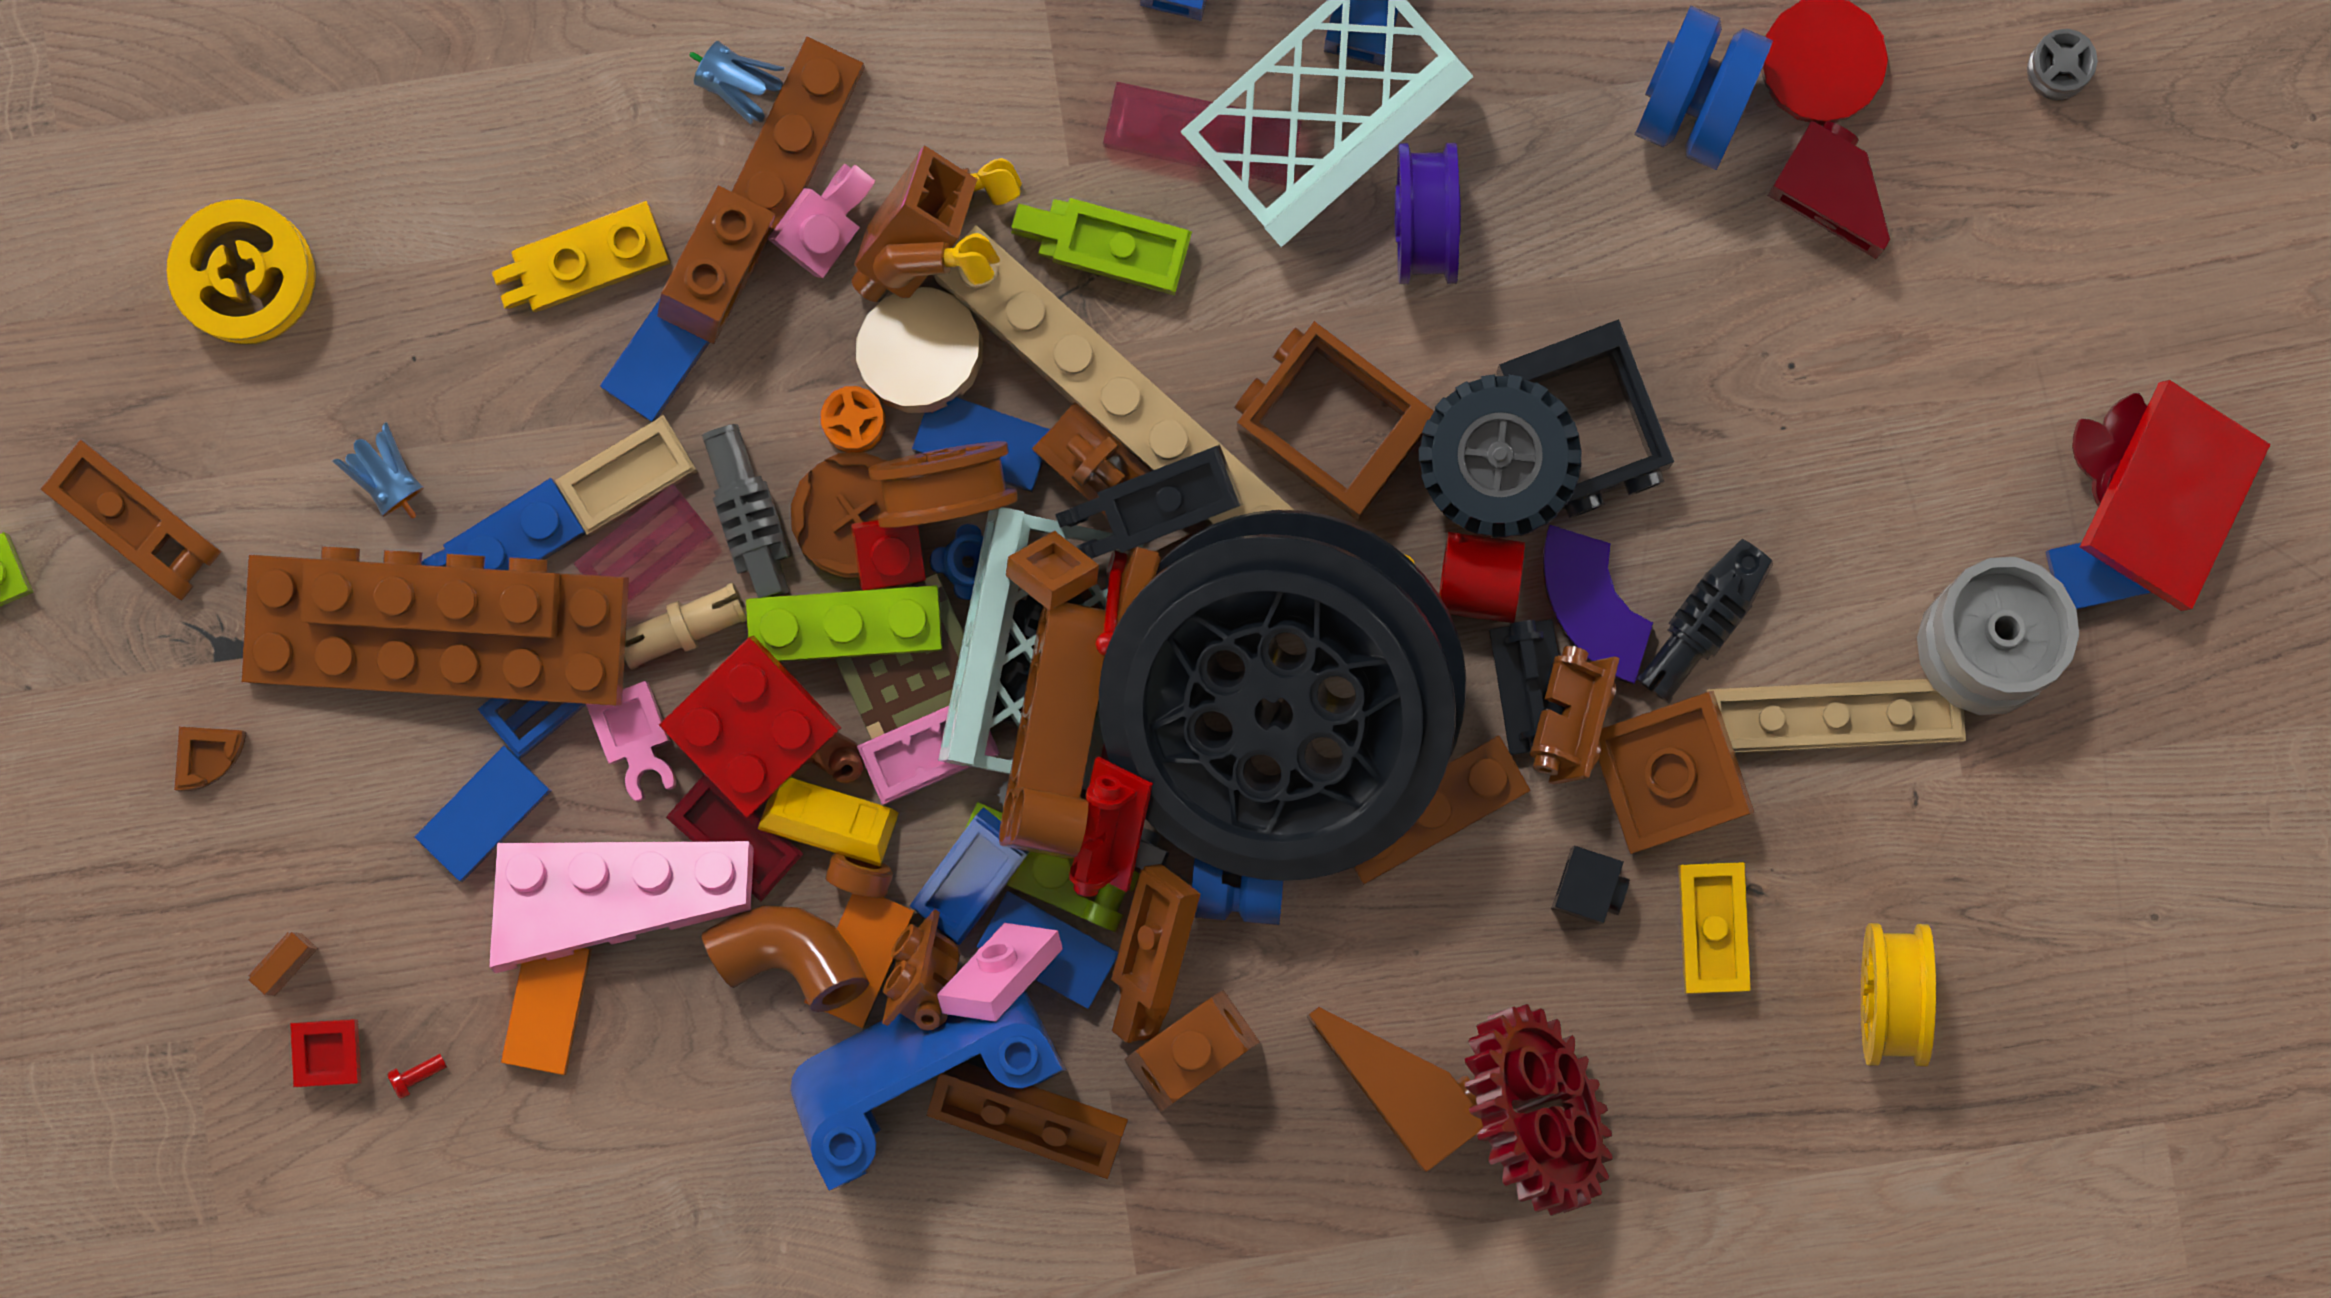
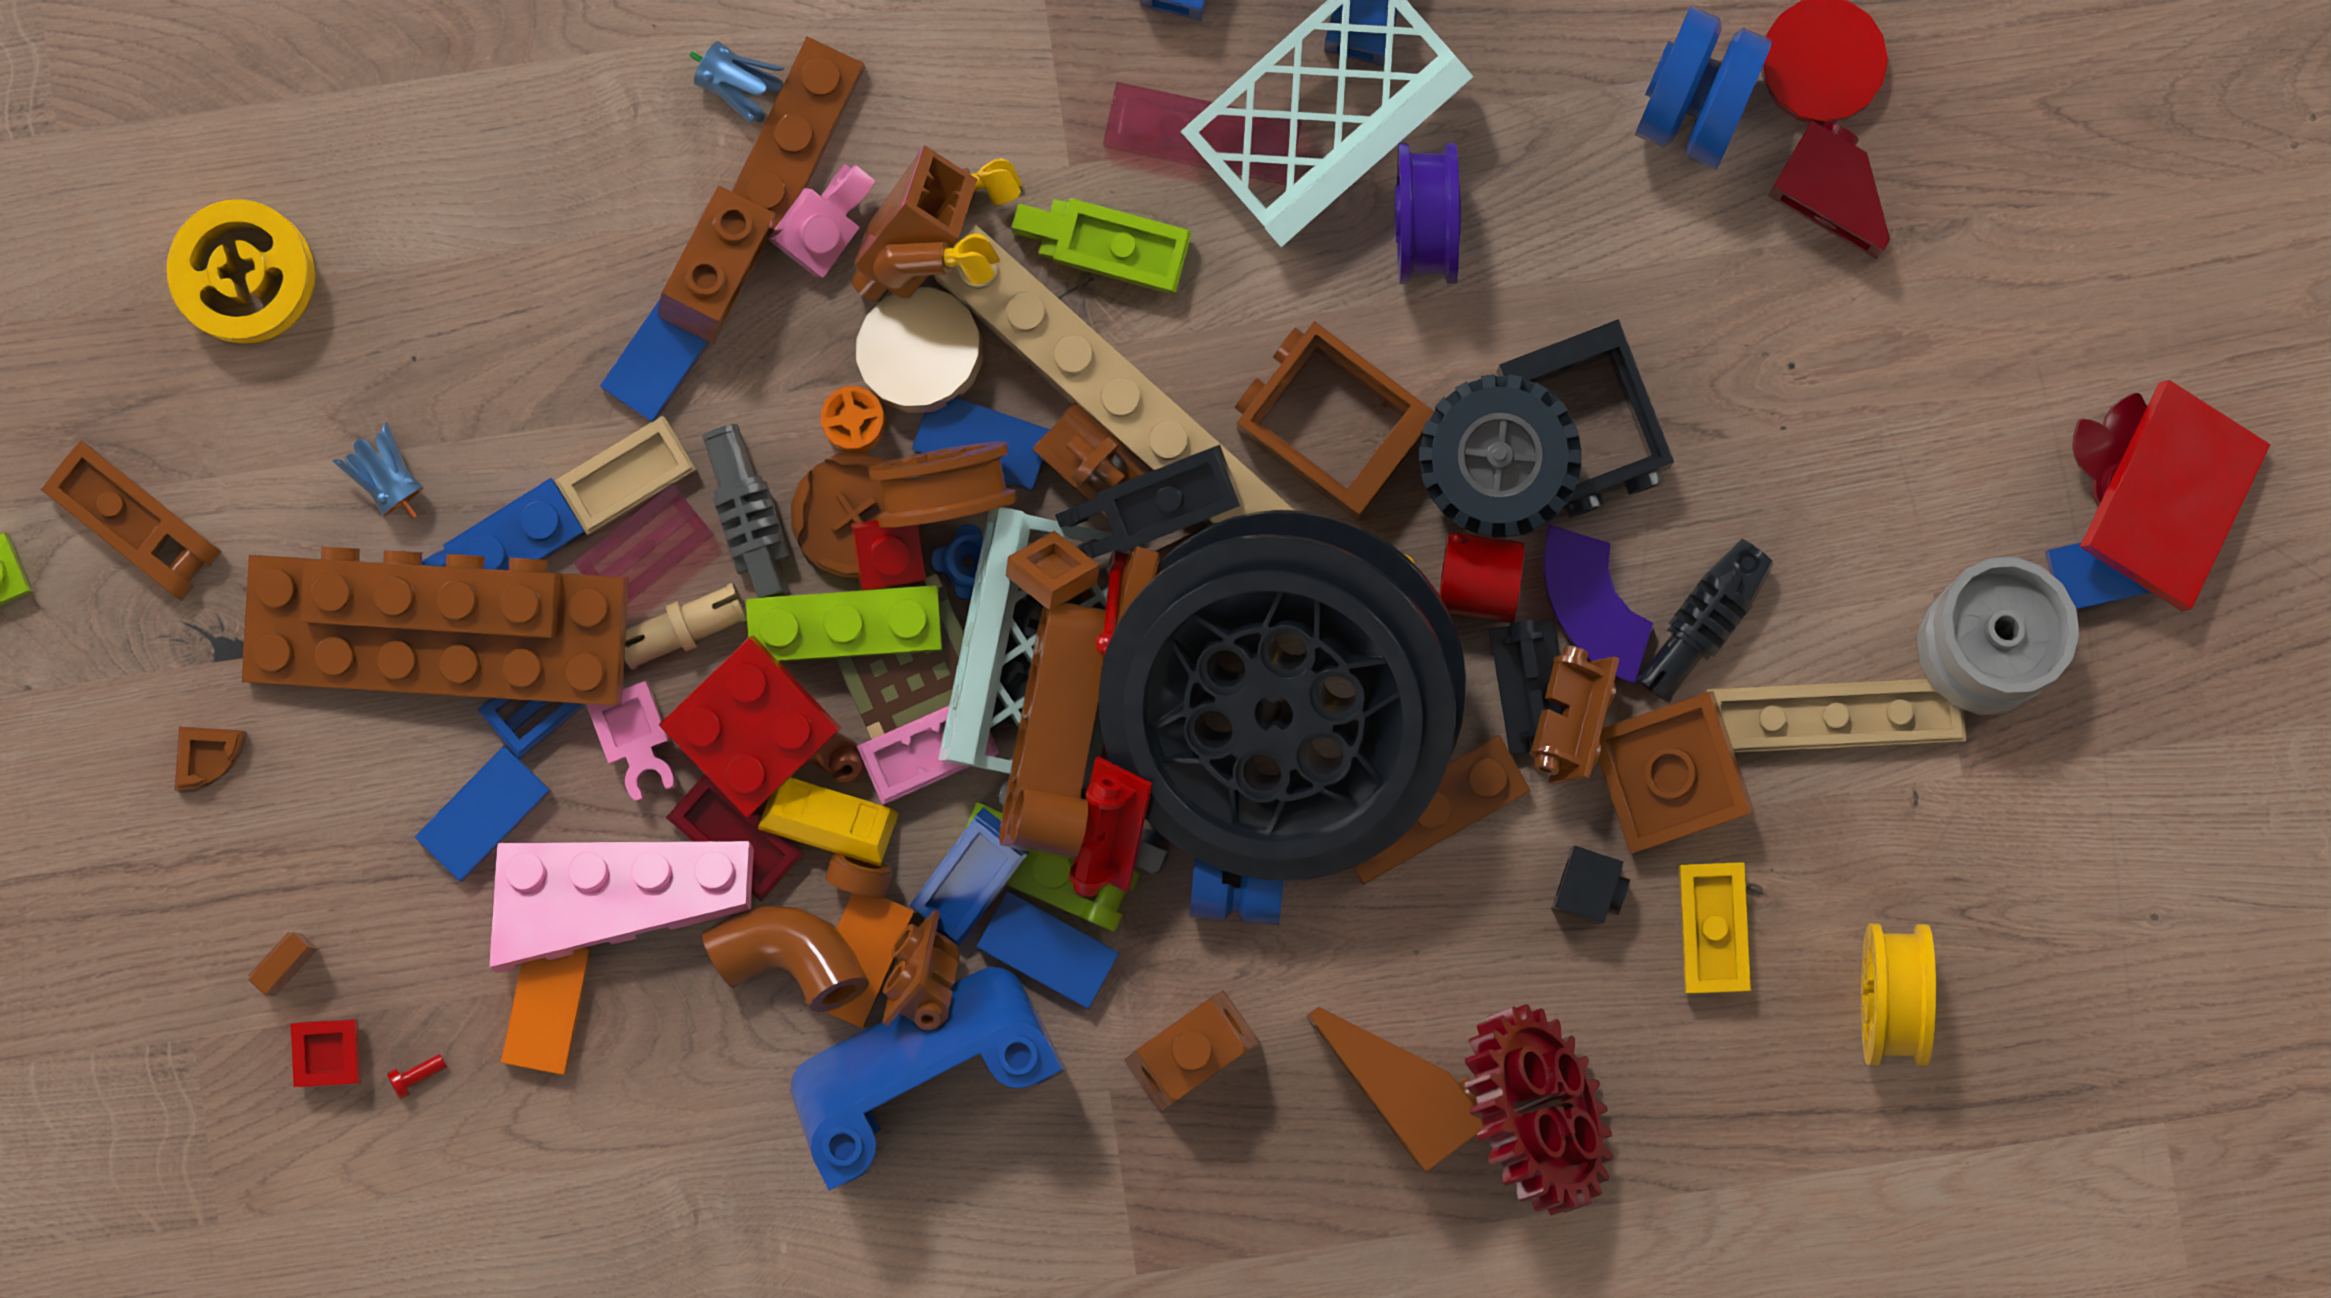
(584, 259): yellow hinge -> none
(999, 972): bright pink plate -> none
(1028, 1119): dark orange plate -> none
(1152, 951): dark orange hinge -> none
(2071, 54): flat silver wheel -> none

